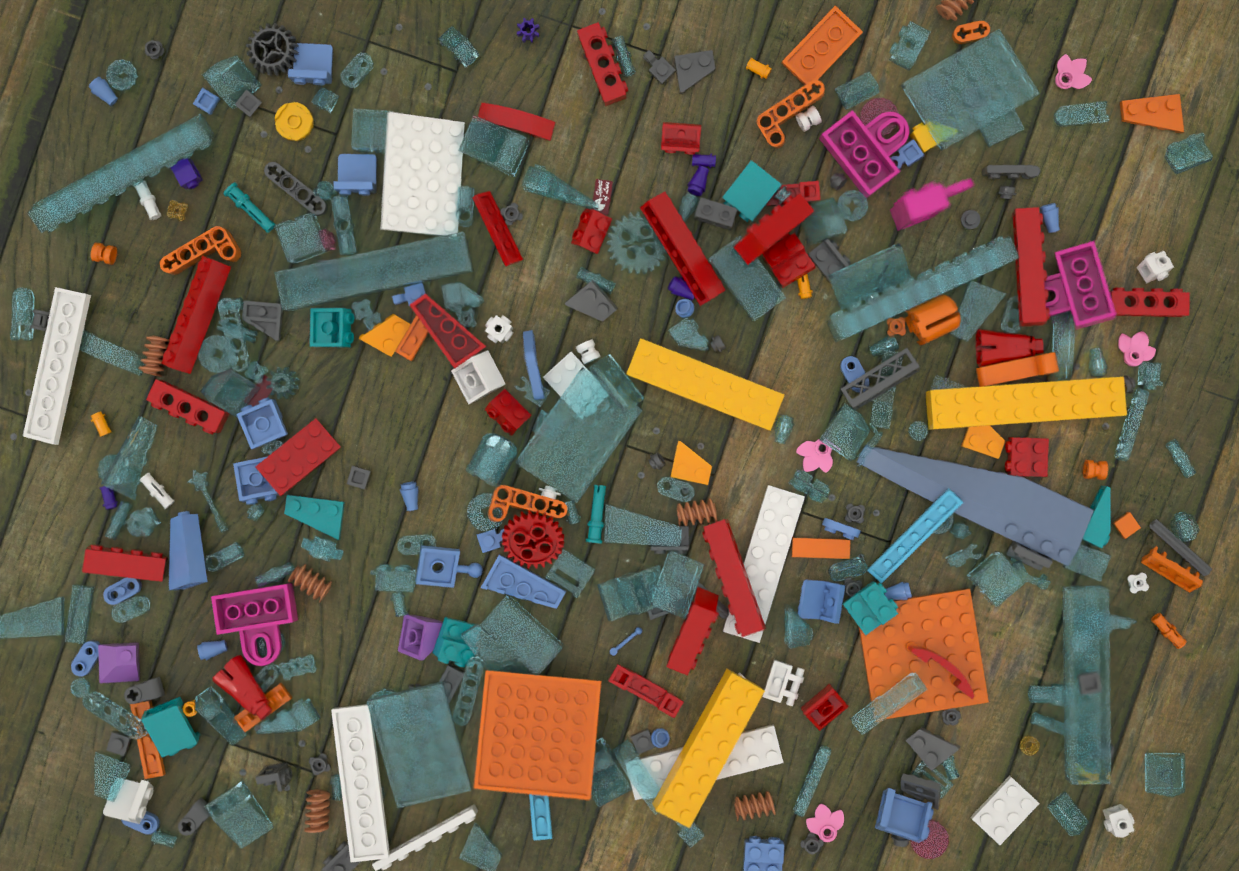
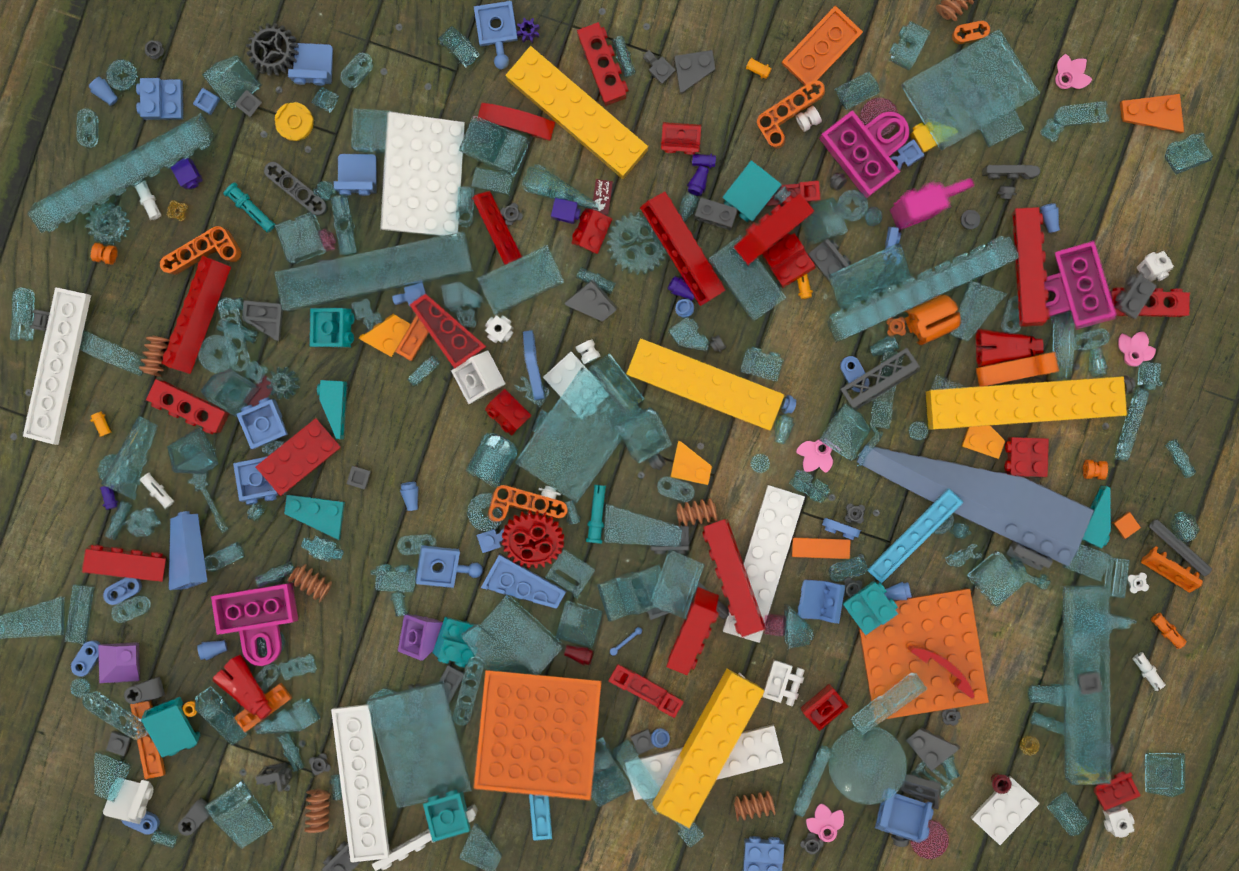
(87, 129): none -> clear light blue plate
(102, 228): none -> clear light blue gear
(160, 99): none -> medium blue plate
(192, 454): none -> clear light blue slope
(291, 751): none -> clear light blue pin
(334, 404): none -> teal slope
(423, 371): none -> clear light blue beam
(446, 815): none -> teal plate
(492, 181): none -> clear light blue plate
(505, 33): none -> medium blue plate
(520, 280): none -> clear light blue brick
(565, 211): none -> dark purple brick
(576, 112): none -> yellow brick
(579, 624): none -> clear light blue slope
(579, 654): none -> dark red cone
(644, 435): none -> clear light blue piece
(760, 463): none -> clear light blue plate
(761, 364): none -> clear light blue bracket
(775, 624): none -> clear pink plate
(788, 404): none -> medium blue plate
(867, 765): none -> clear light blue dish
(873, 216): none -> clear light blue plate
(893, 237): none -> medium blue plate
(1001, 783): none -> dark red cone
(1046, 131): none -> clear light blue plate
(1091, 344): none -> clear light blue beam
(1118, 792): none -> red bracket
(1124, 574): none -> clear light blue tile
(1135, 295): none -> dark grey bracket
(1148, 671): none -> white pin

